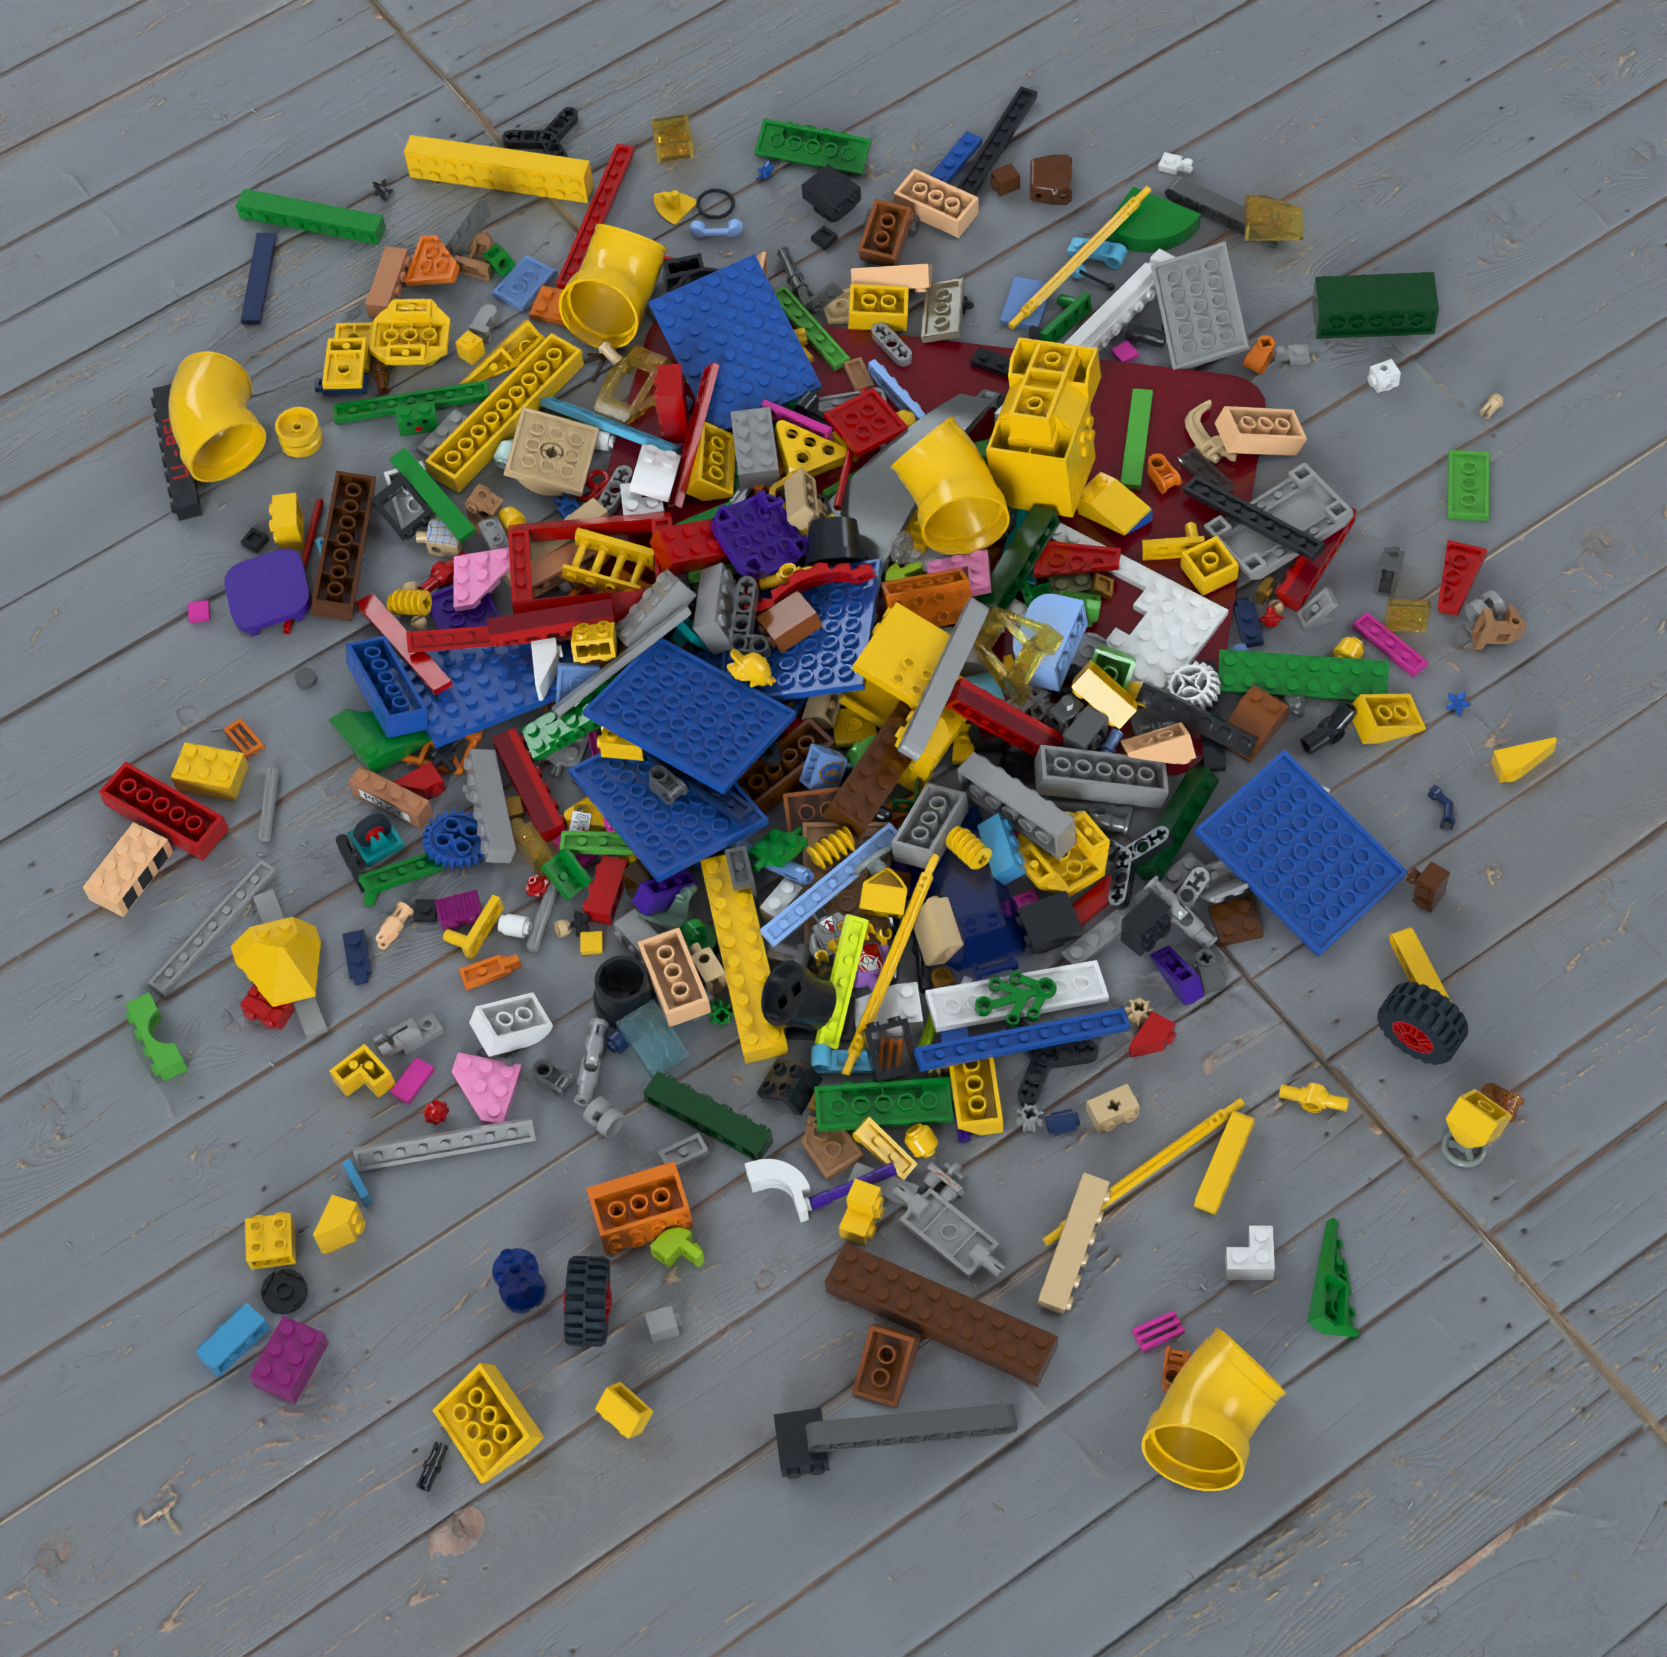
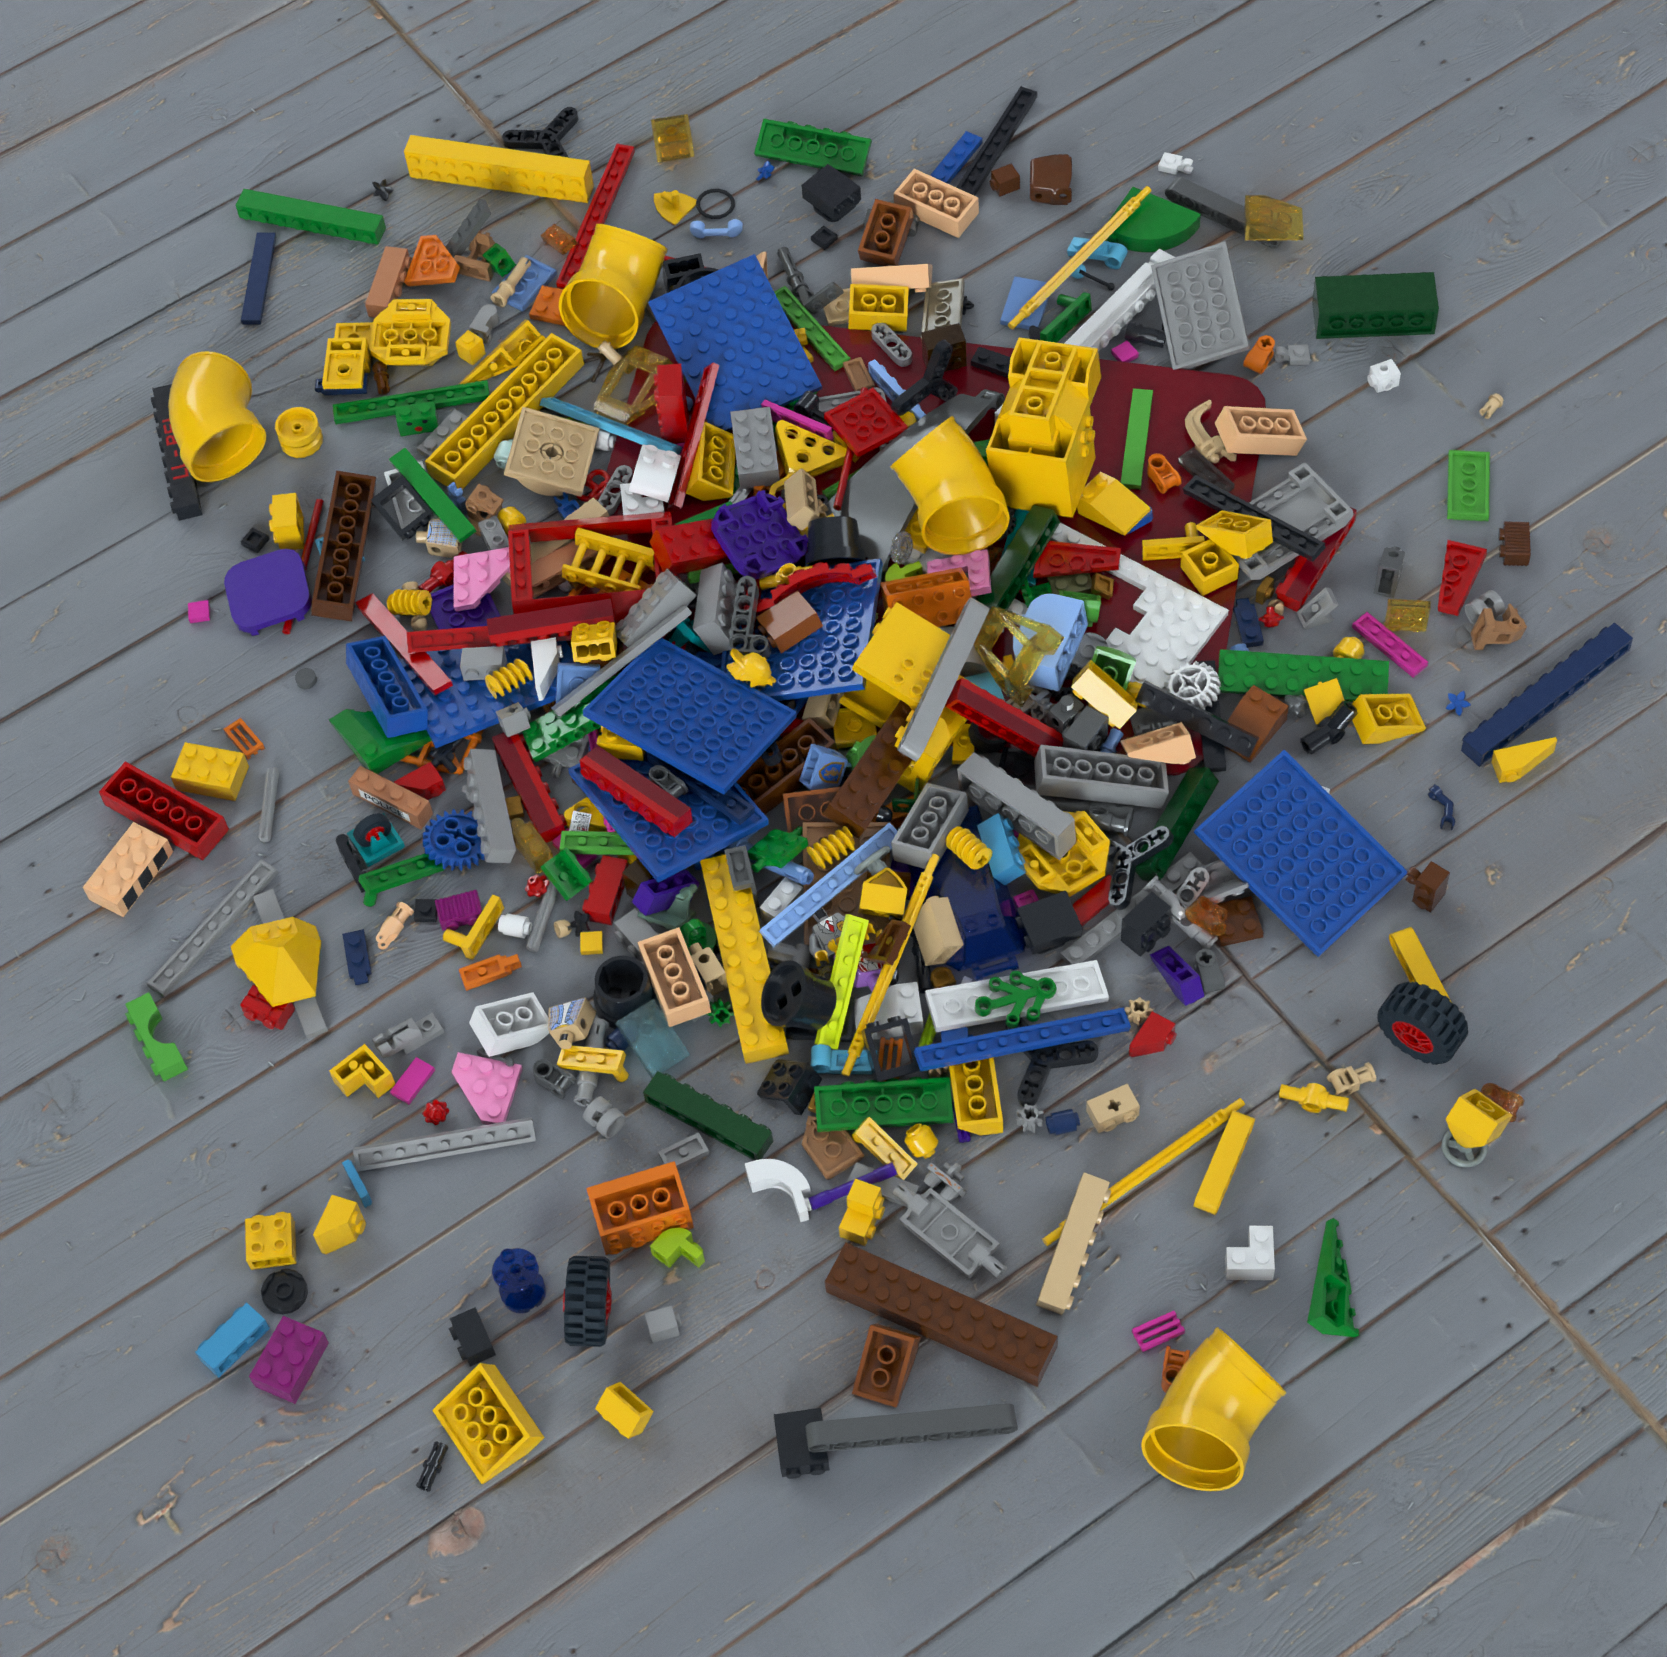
(456, 497): none -> medium blue plate
(472, 1336): none -> black brick
(481, 661): none -> light grey brick
(507, 287): none -> tan pin
(508, 676): none -> yellow piece
(513, 719): none -> light grey brick
(558, 239): none -> clear orange plate
(570, 1021): none -> tan torso
(594, 1060): none -> yellow piece
(636, 791): none -> brick
(888, 943): none -> reddish brown wing
(931, 383): none -> black piece
(952, 334): none -> dark brown brick
(1207, 915): none -> clear orange piece
(1238, 533): none -> yellow slope
(1324, 699): none -> yellow piece
(1349, 1080): none -> tan connector
(1515, 542): none -> reddish brown brick
(1546, 694): none -> dark blue brick

